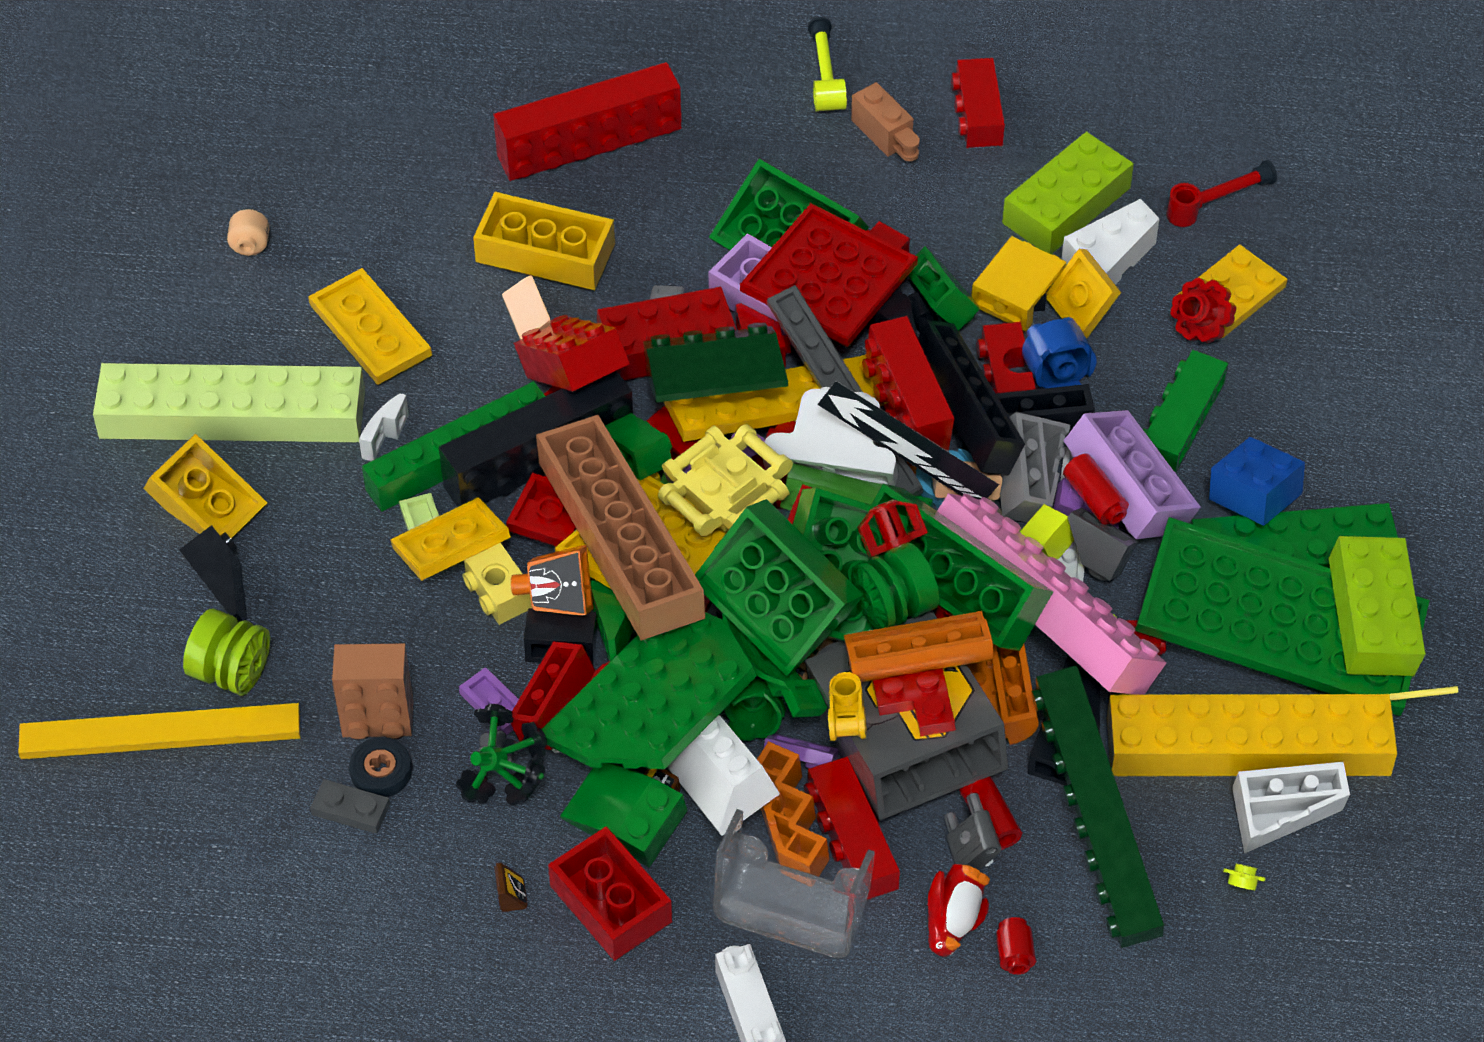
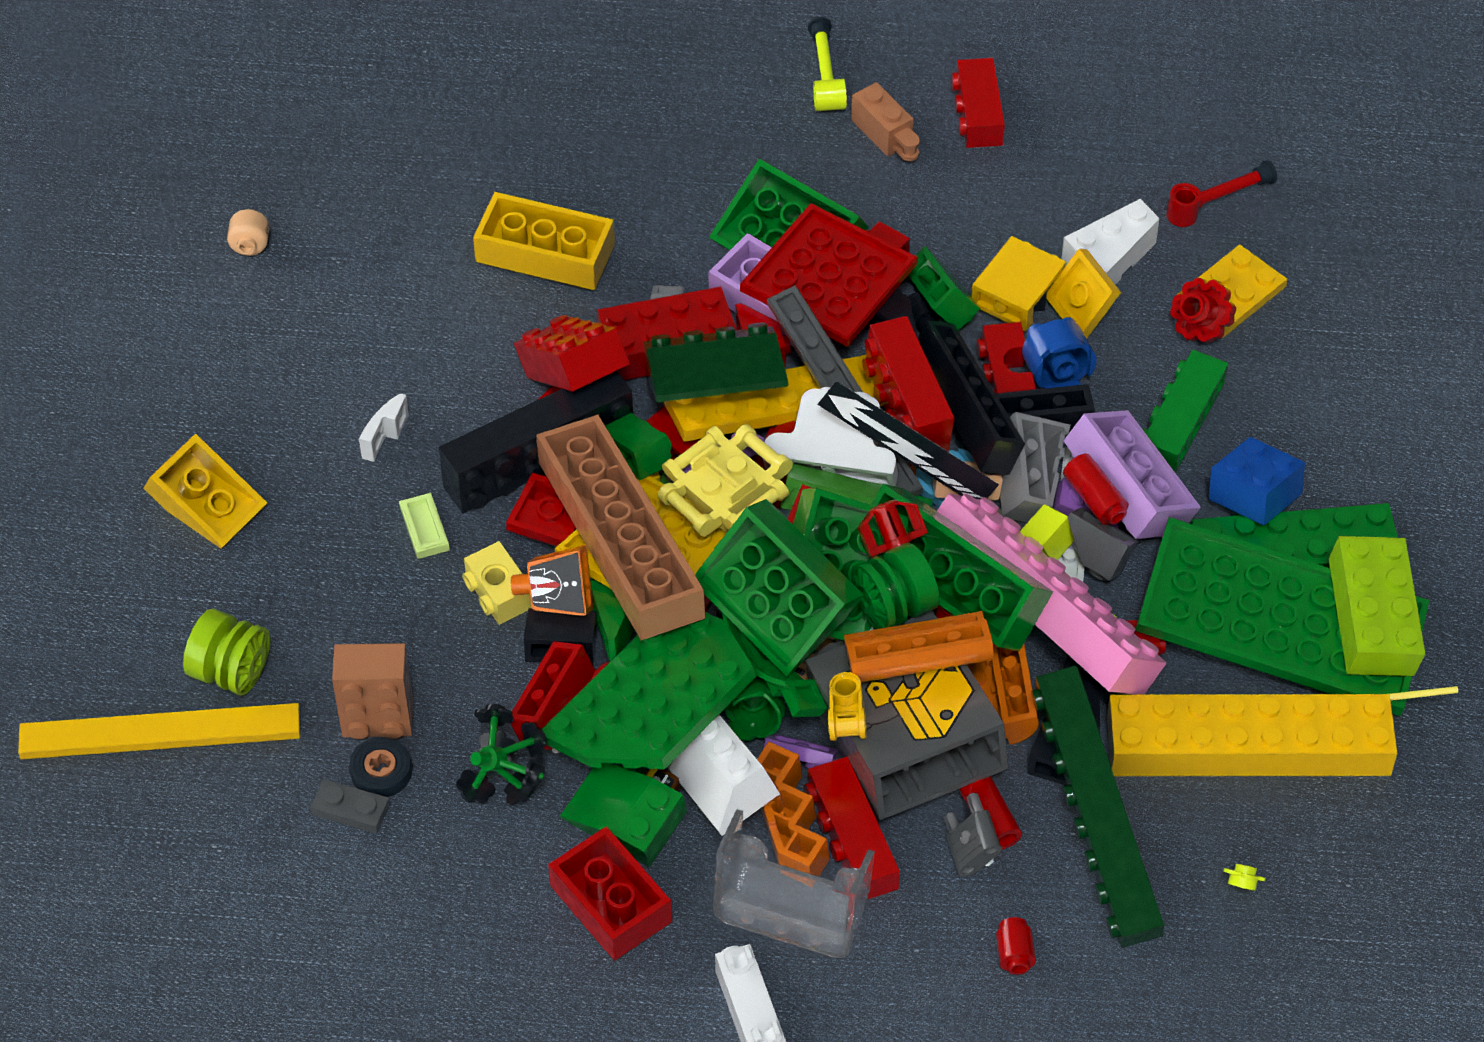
(218, 568): black slope -> none
(229, 402): yellowish green brick -> none
(370, 326): yellow plate -> none
(418, 464): green brick -> none
(450, 538): yellow tile -> none
(487, 689): medium lavender plate -> none
(510, 889): reddish brown slope -> none
(526, 306): light nougat slope -> none
(588, 121): red brick -> none
(922, 692): red plate -> none
(955, 907): animal -> none
(1067, 193): lime brick -> none
(1286, 800): white wedge -> none

